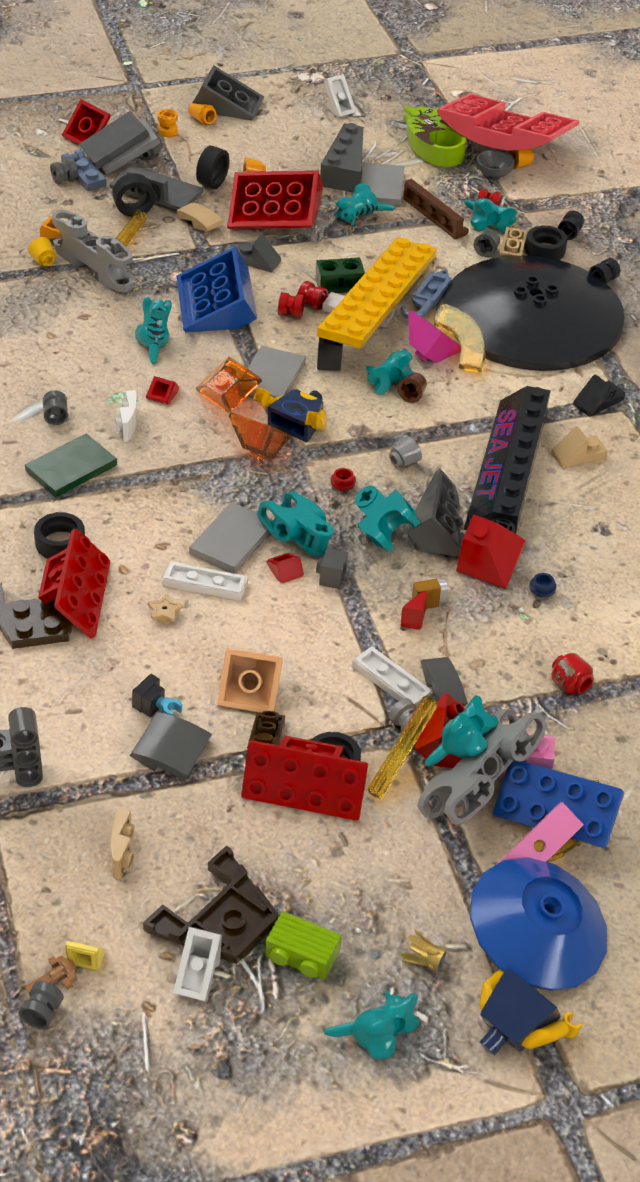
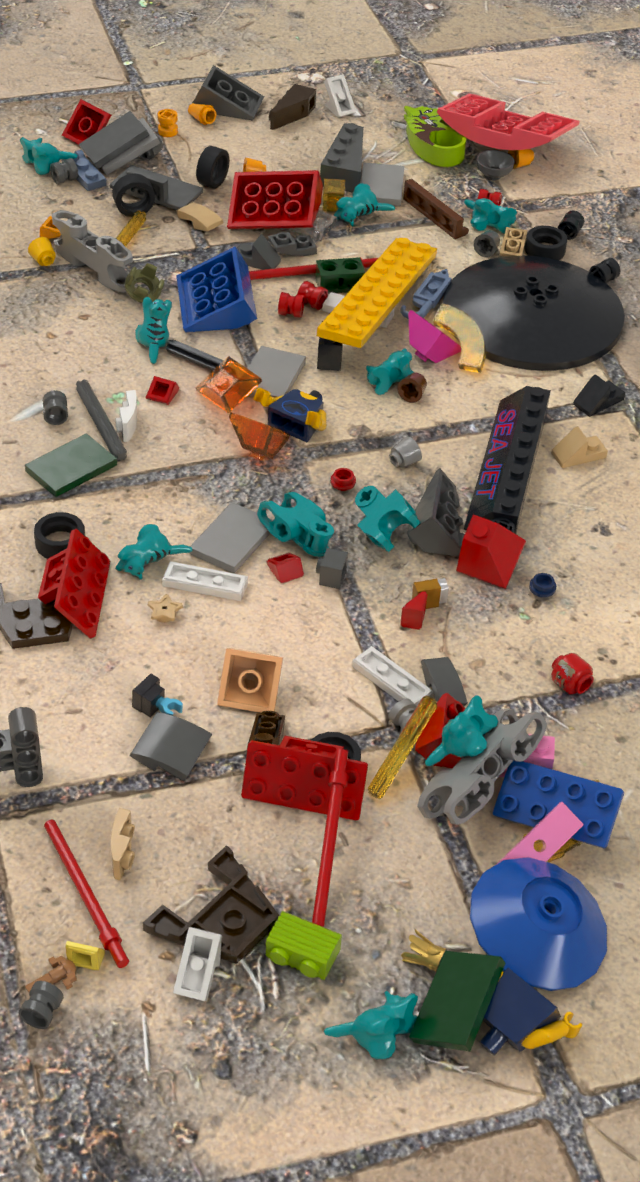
(42, 154): none -> teal animal
(101, 420): none -> dark grey axle
(108, 935): none -> red bar
(145, 276): none -> olive piece
(149, 548): none -> teal animal
(193, 355): none -> black axle
(286, 244): none -> dark grey slope
(294, 105): none -> dark brown slope
(296, 270): none -> red bar
(333, 191): none -> clear yellow brick
(337, 782): none -> red bar
(457, 1000): none -> dark green tile

